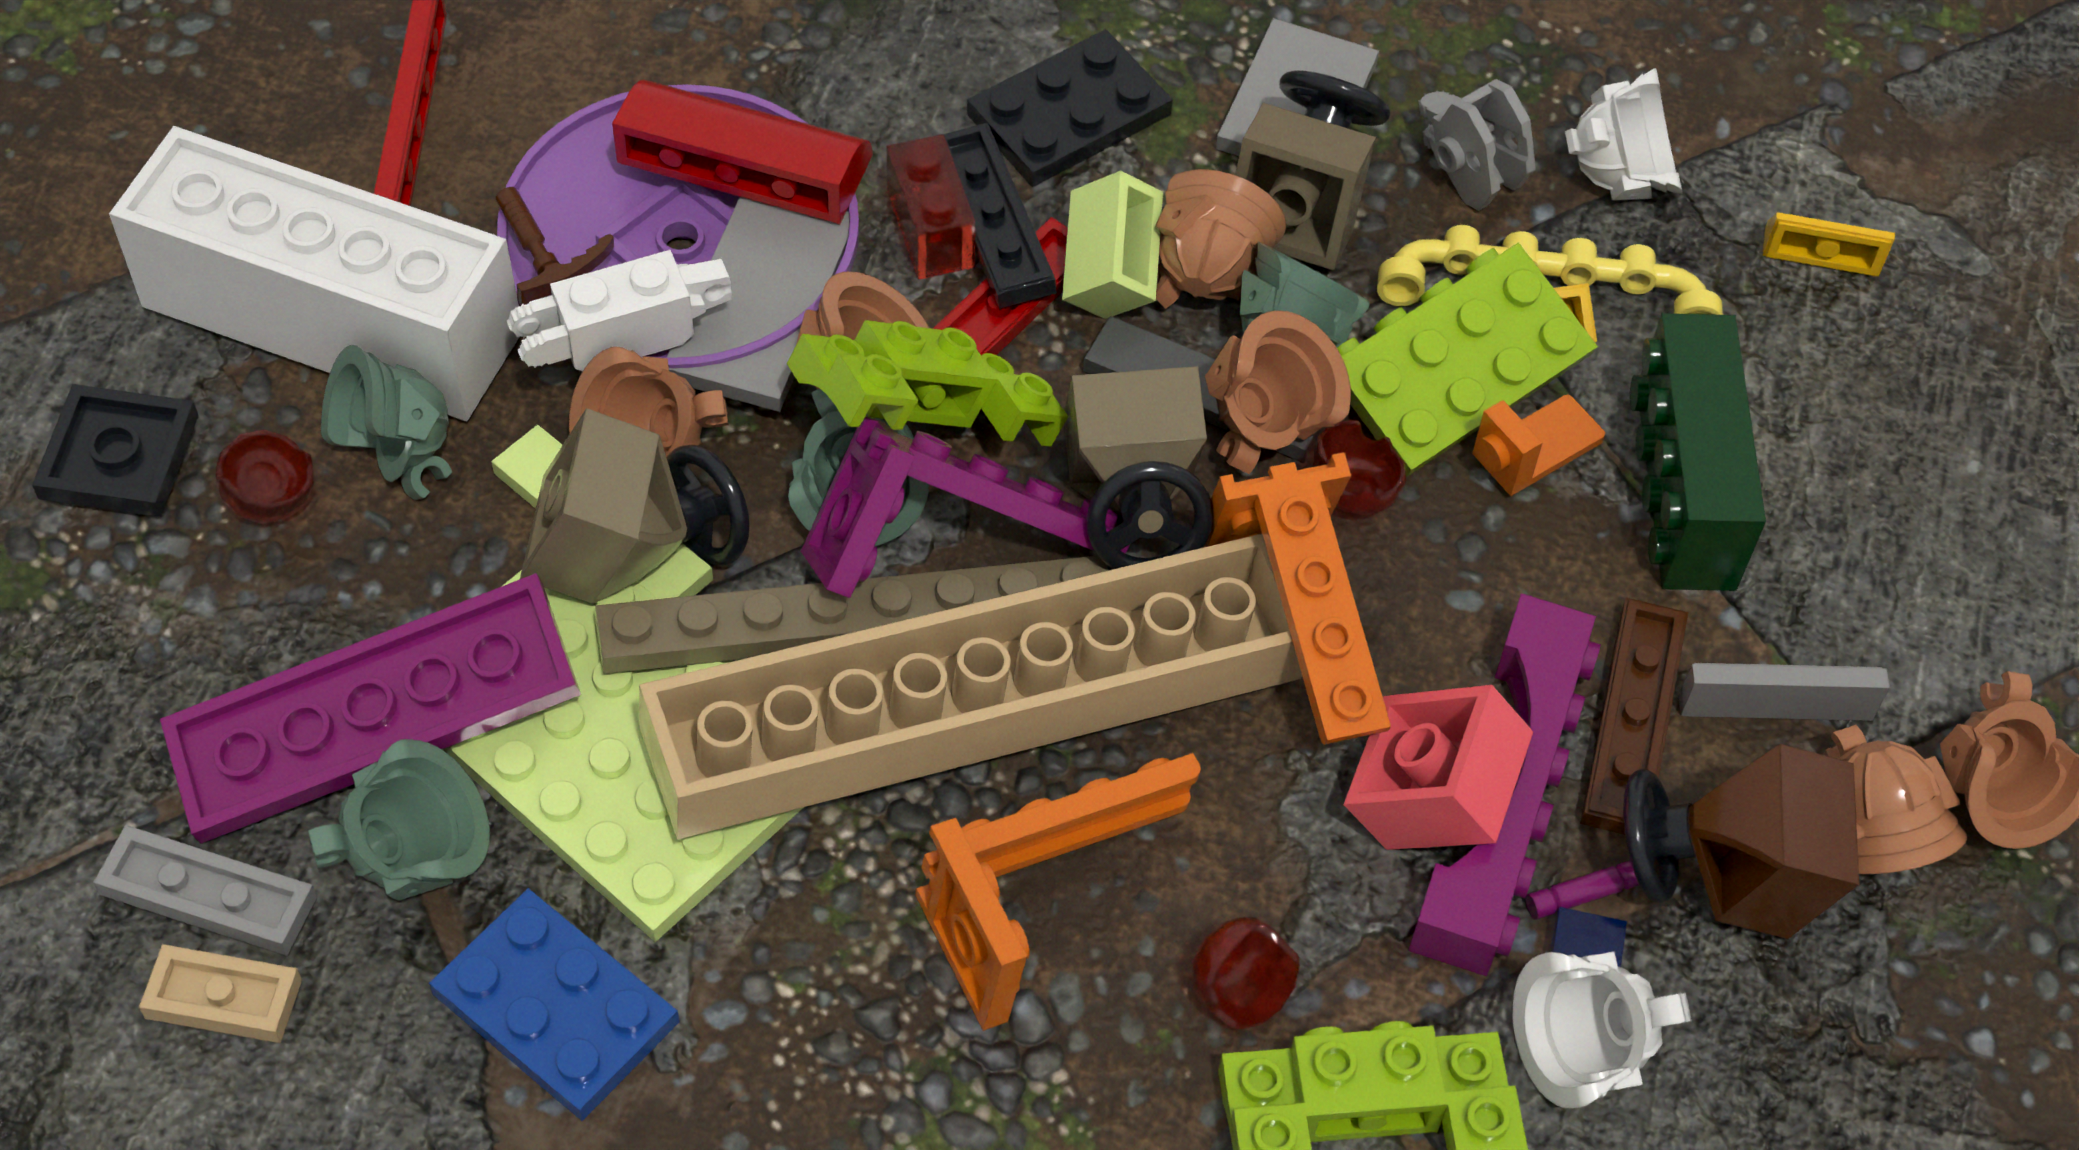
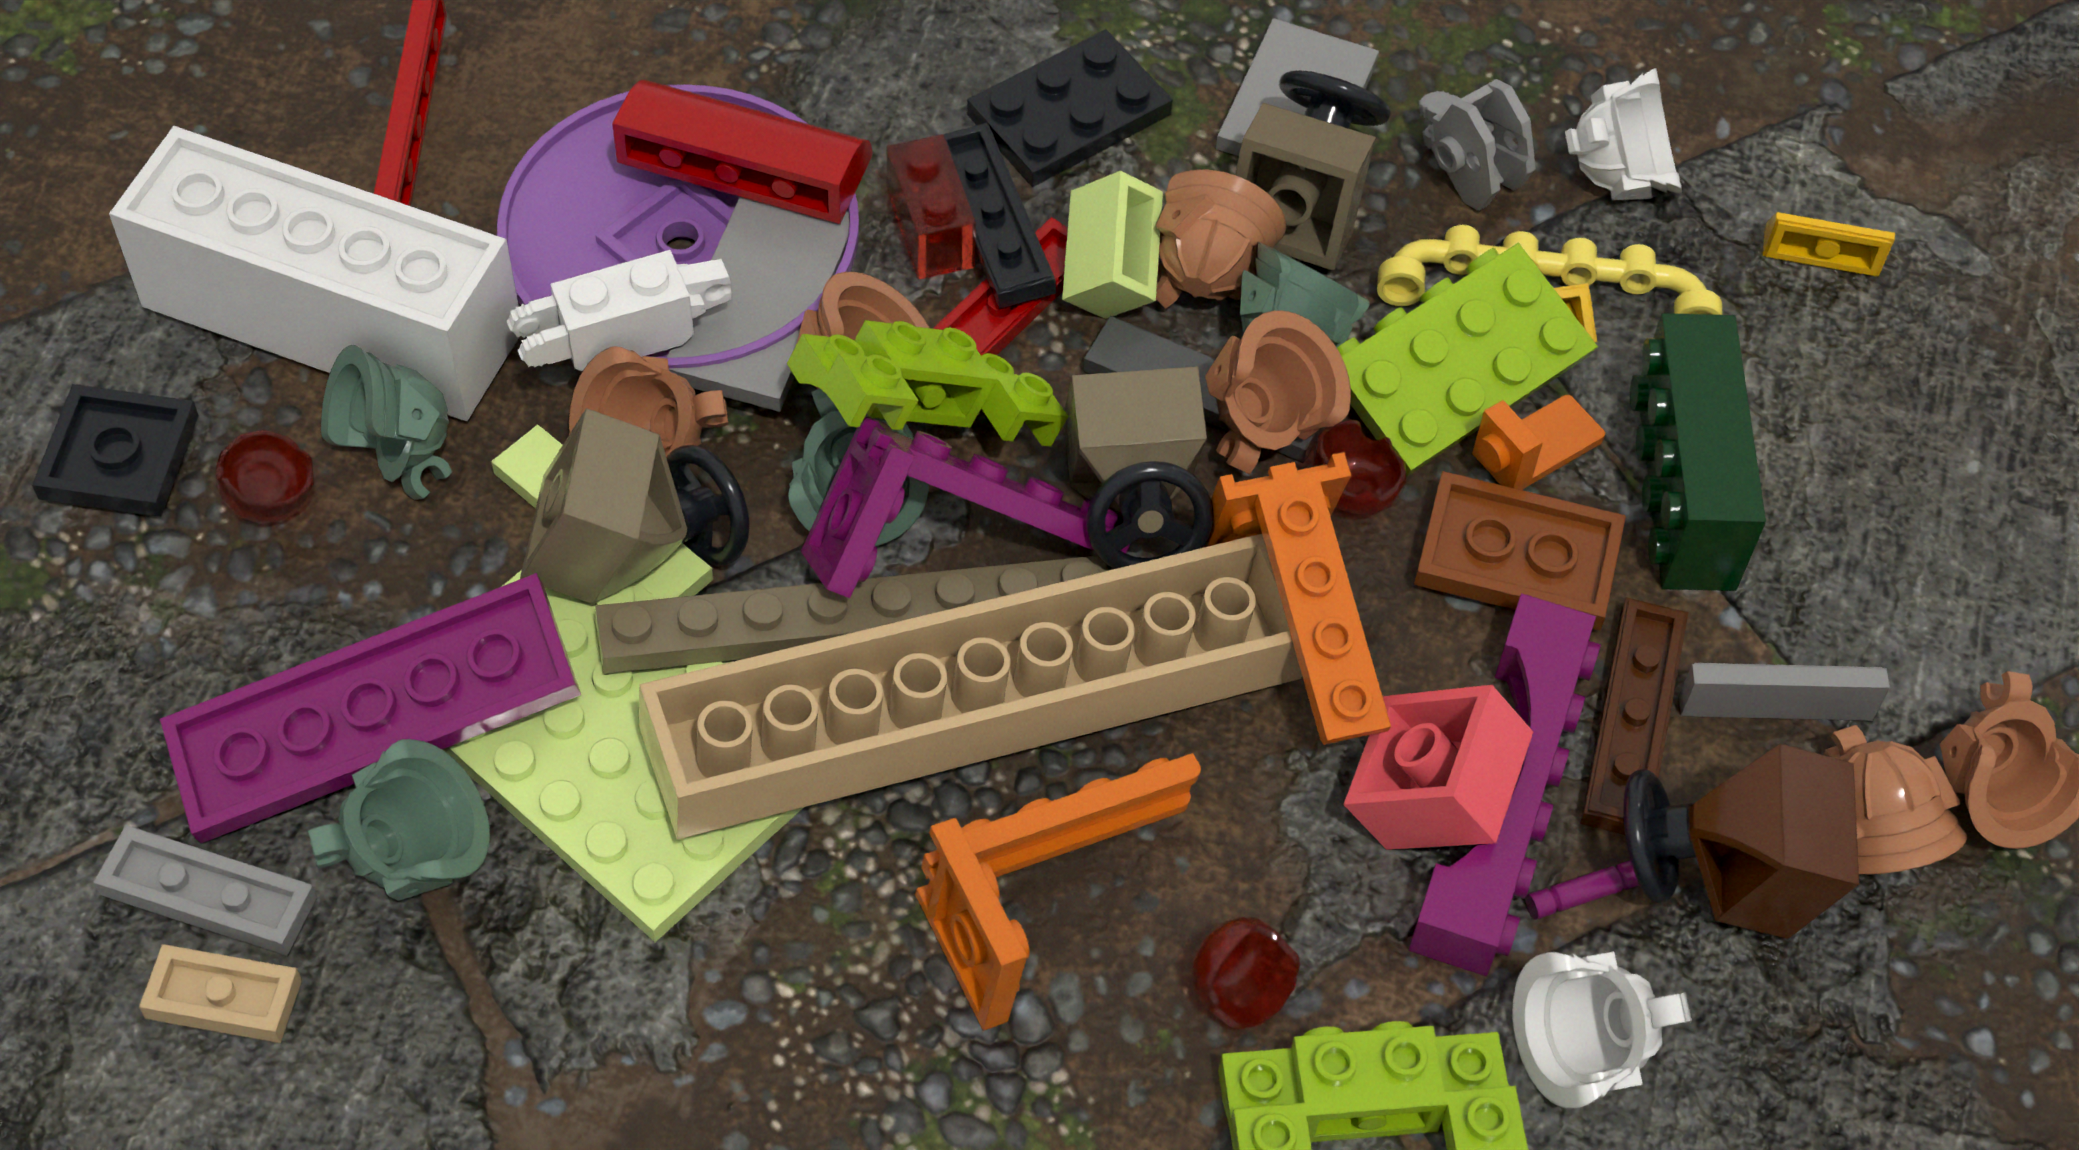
(545, 262): reddish brown piece -> none
(555, 1003): blue plate -> none
(1509, 541): none -> dark orange plate
(1588, 934): clear blue tile -> none

